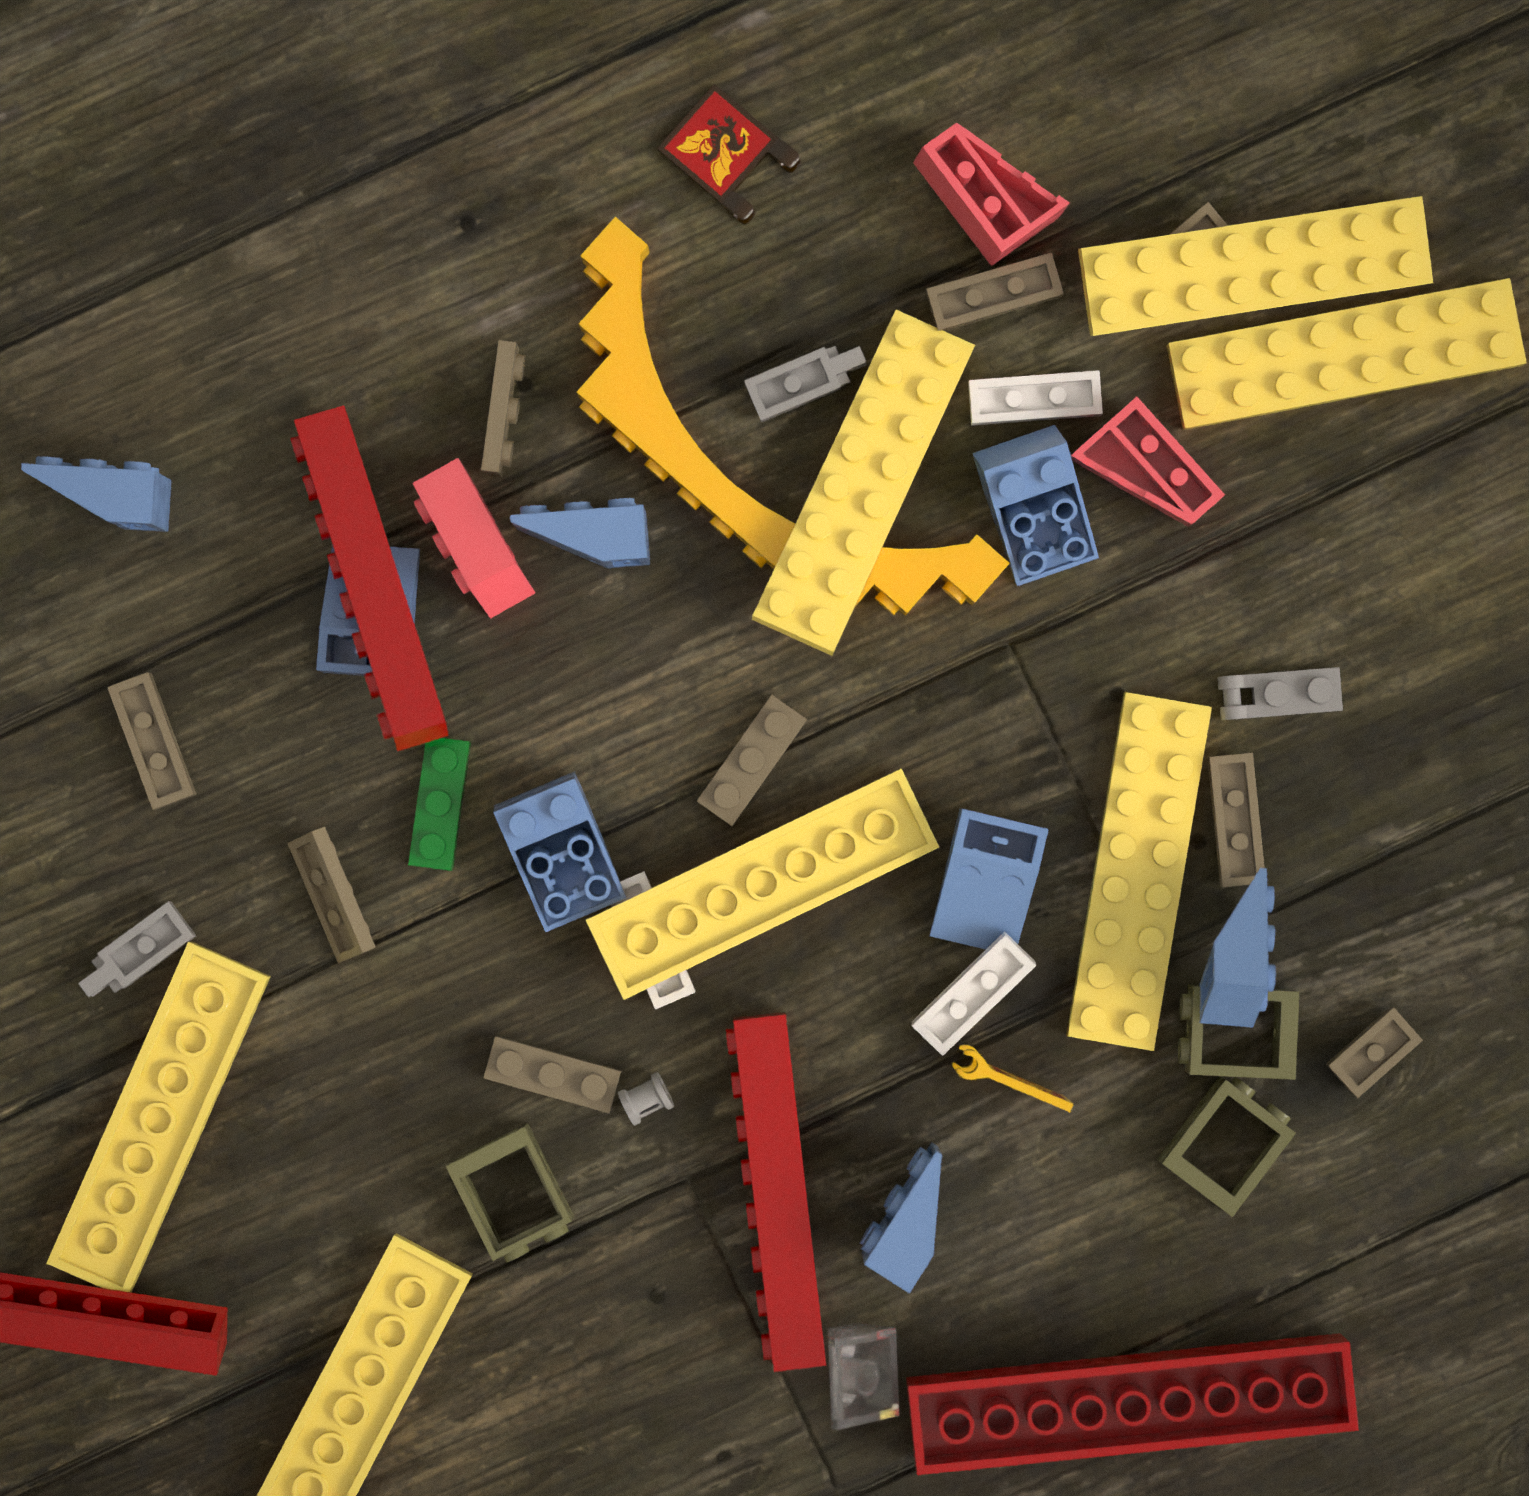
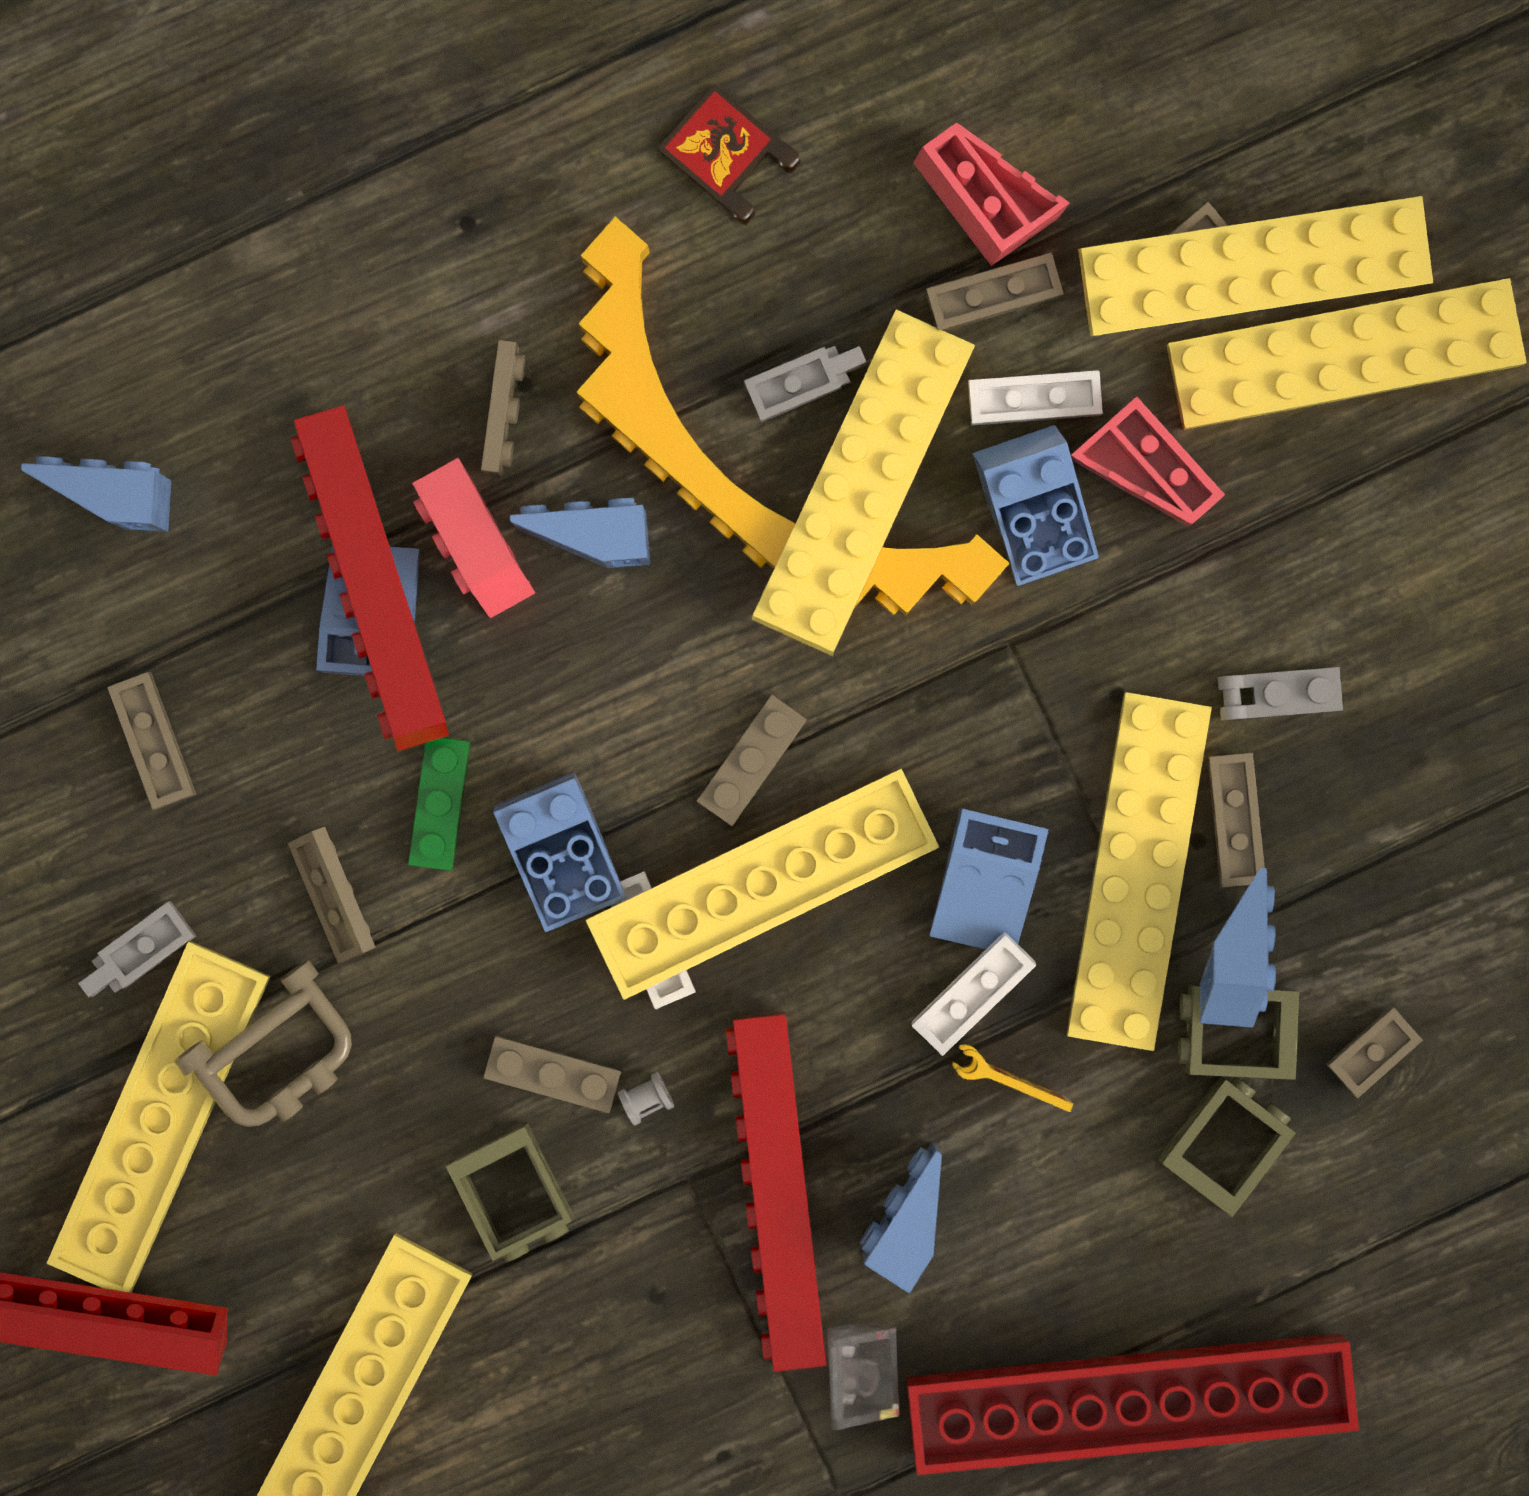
(285, 1100): none -> dark tan bar

